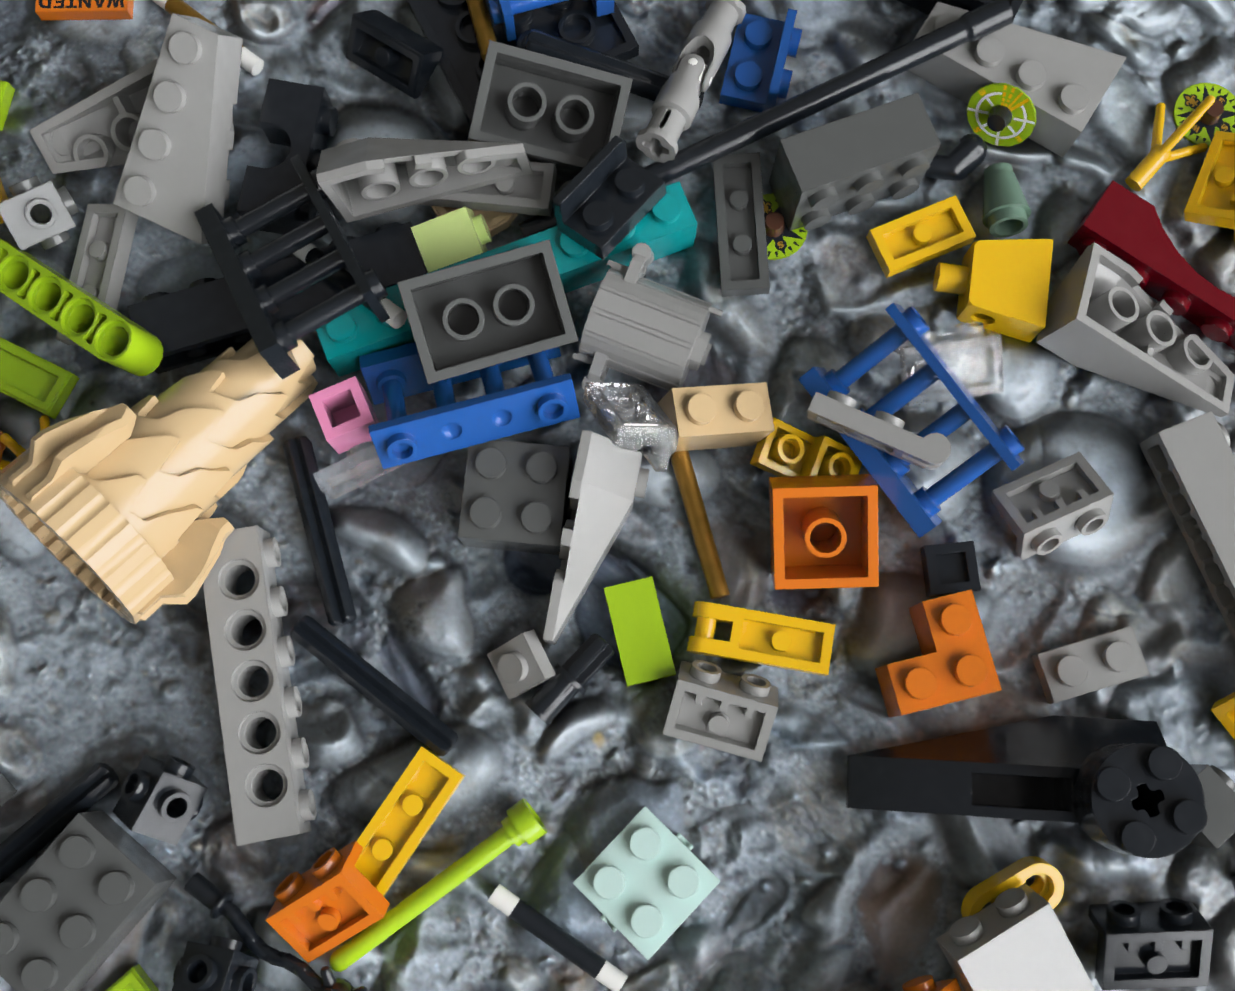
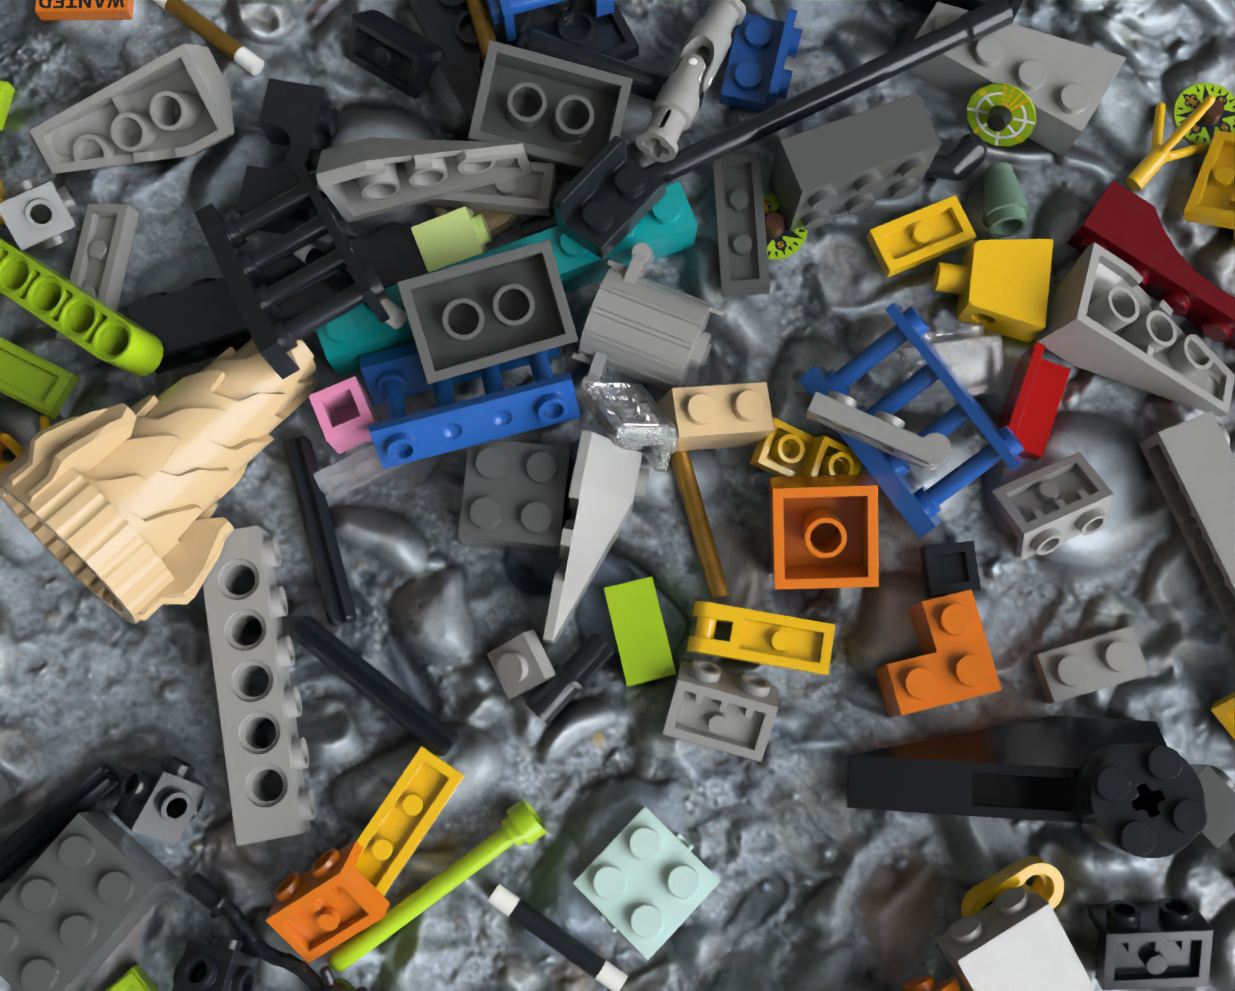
(184, 129): light grey wedge -> none
(1033, 400): none -> red panel

